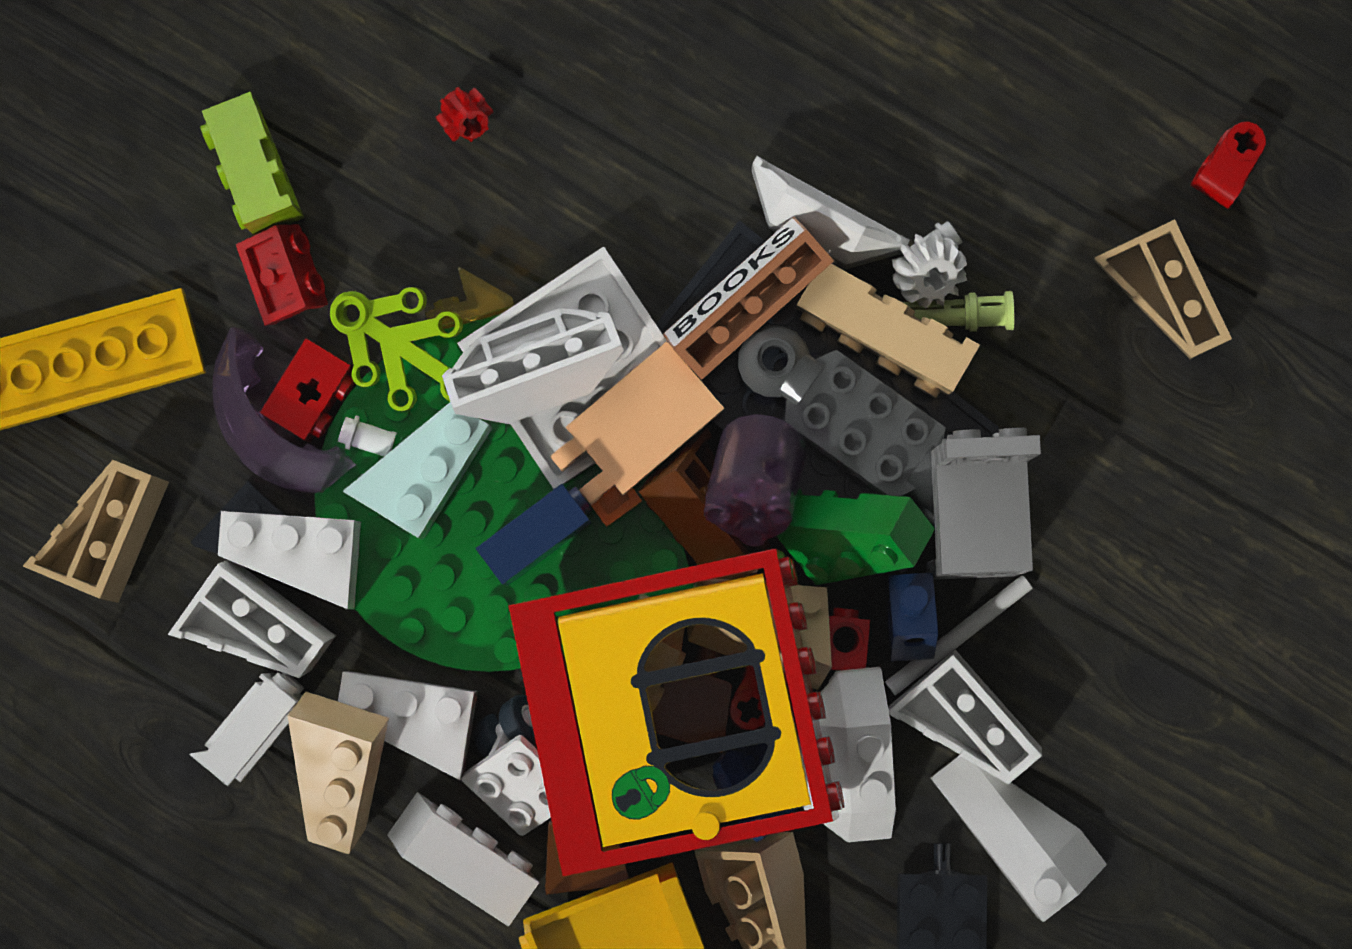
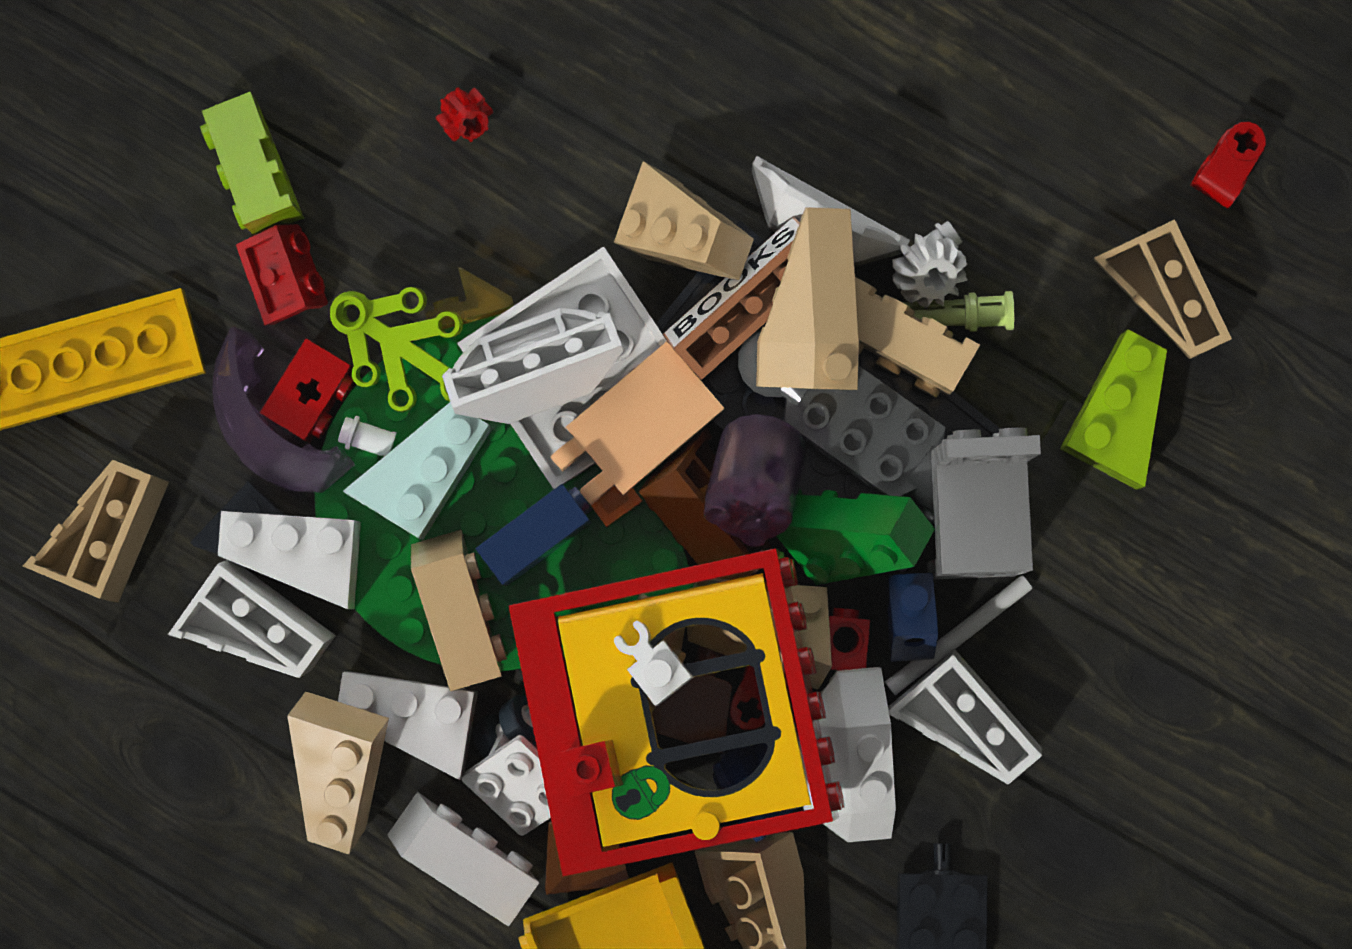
(250, 727): white window -> none
(457, 610): none -> tan wedge
(591, 768): none -> red brick
(657, 668): none -> white plate
(679, 228): none -> tan wedge
(813, 315): none -> tan wedge
(1031, 844): white wedge -> none
(1121, 412): none -> lime wedge

